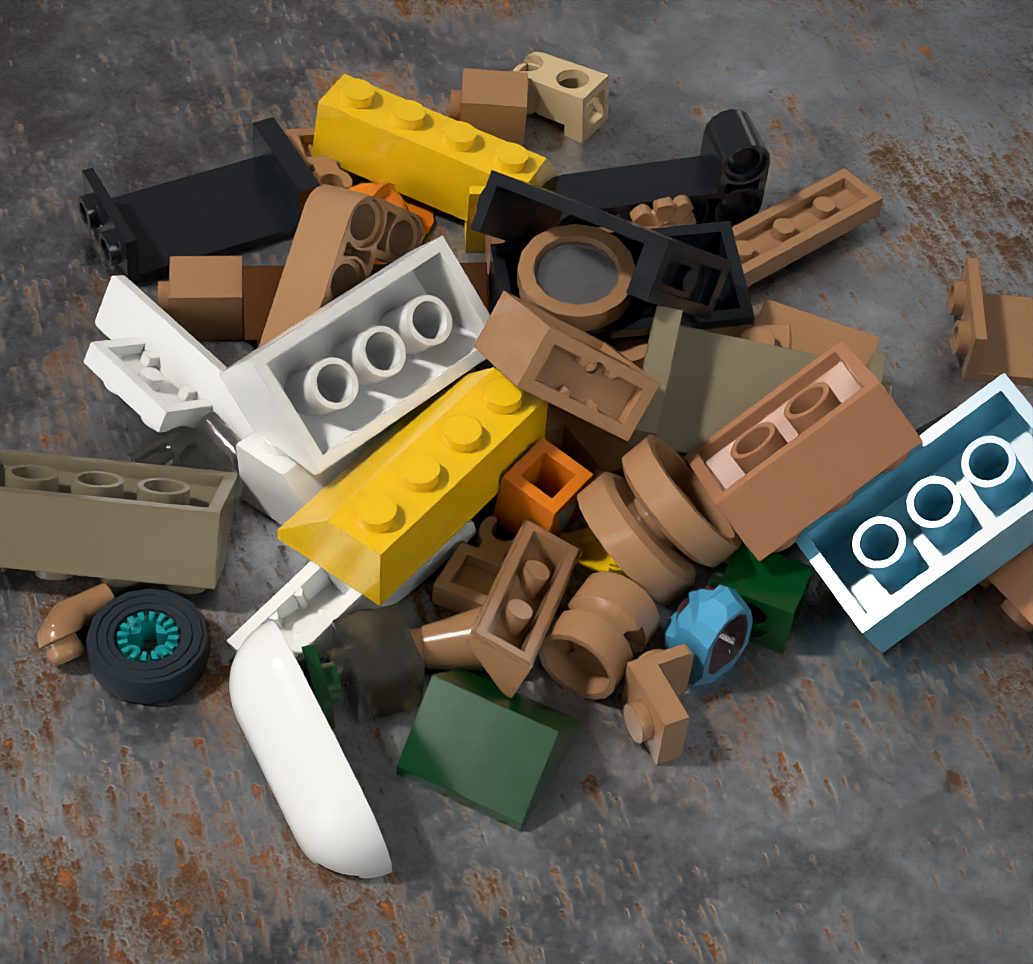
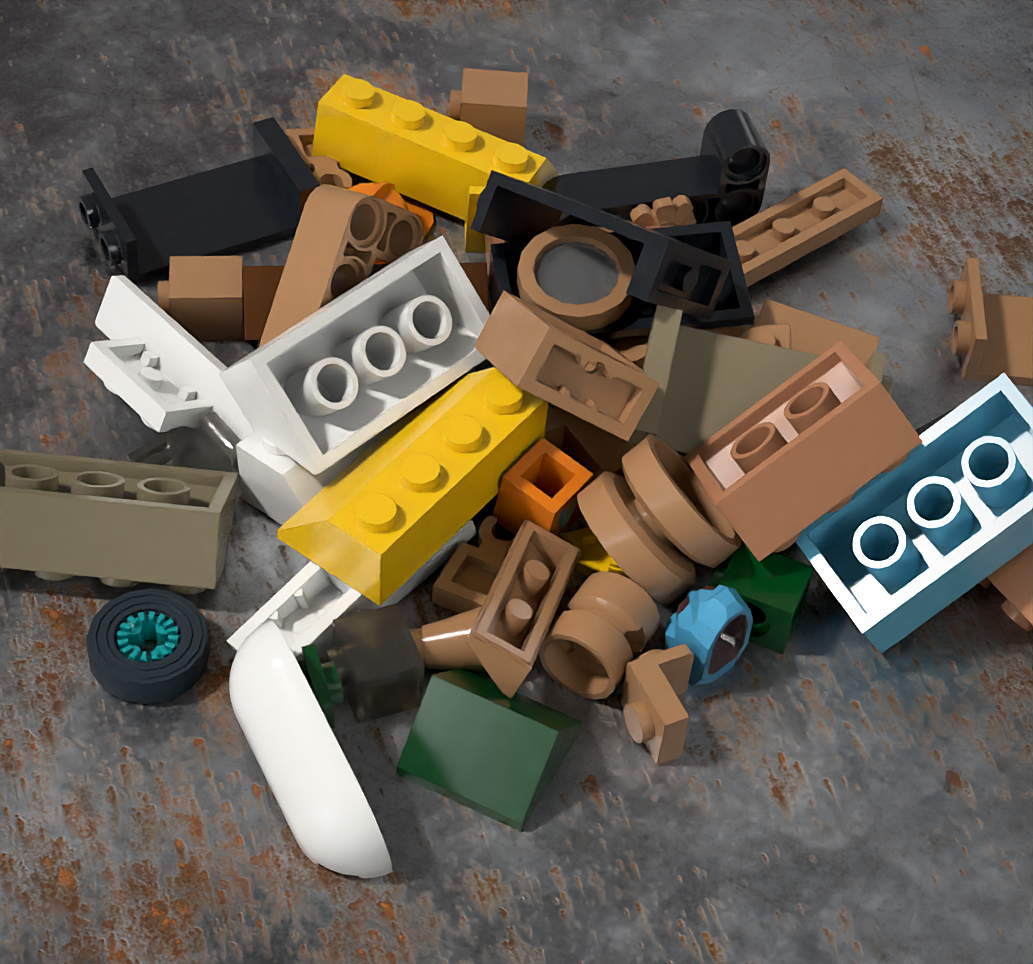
(68, 617): medium nougat arm -> none
(566, 94): tan leg -> none

